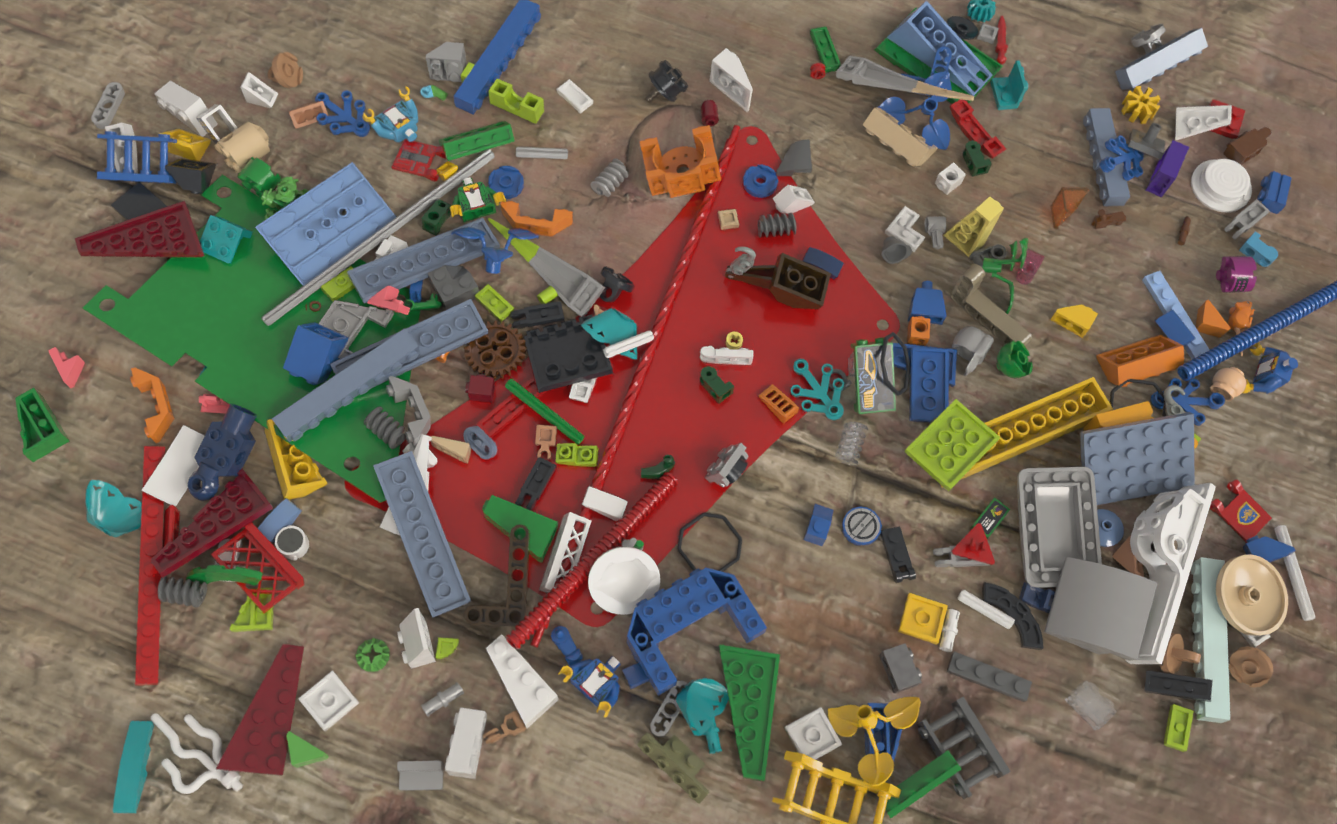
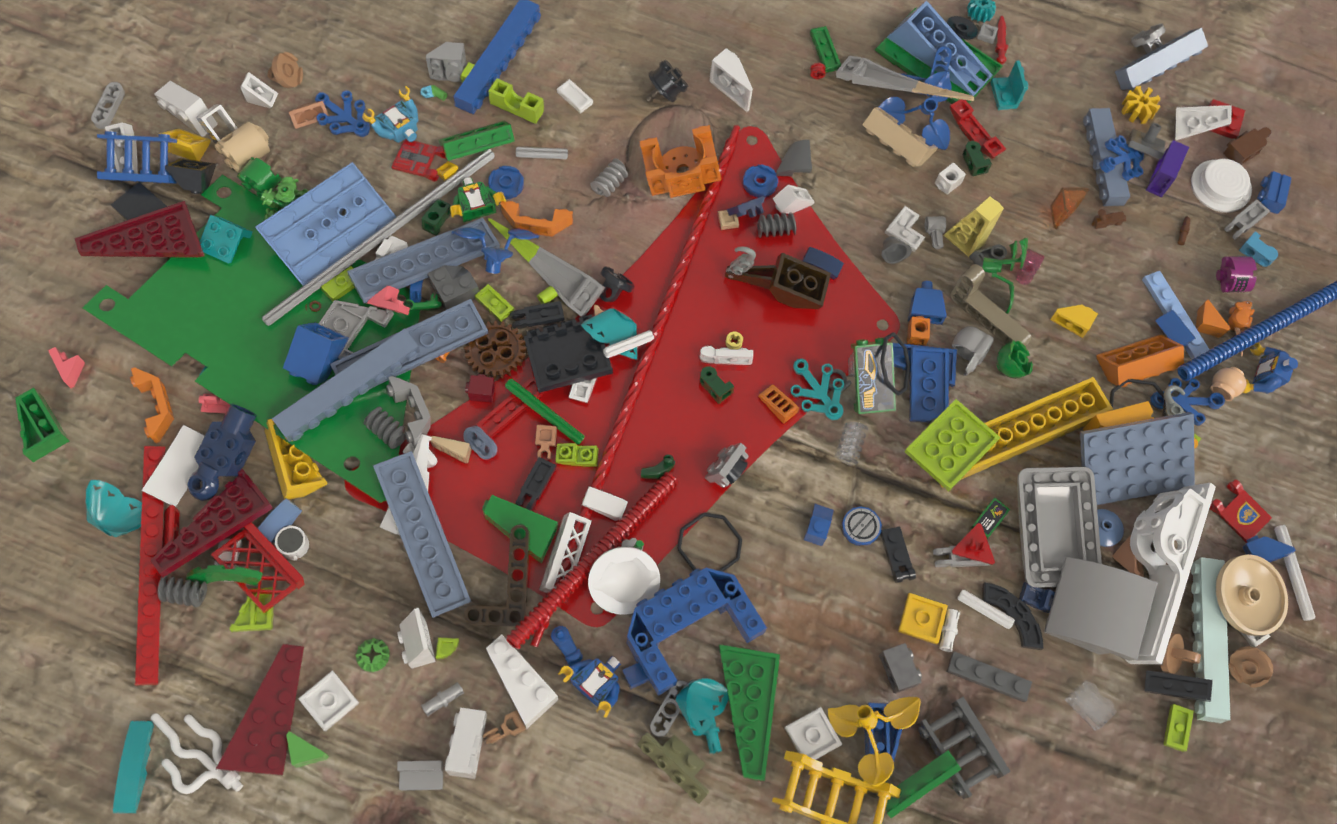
(709, 113): dark red brick -> none
(750, 206): none -> dark blue plate

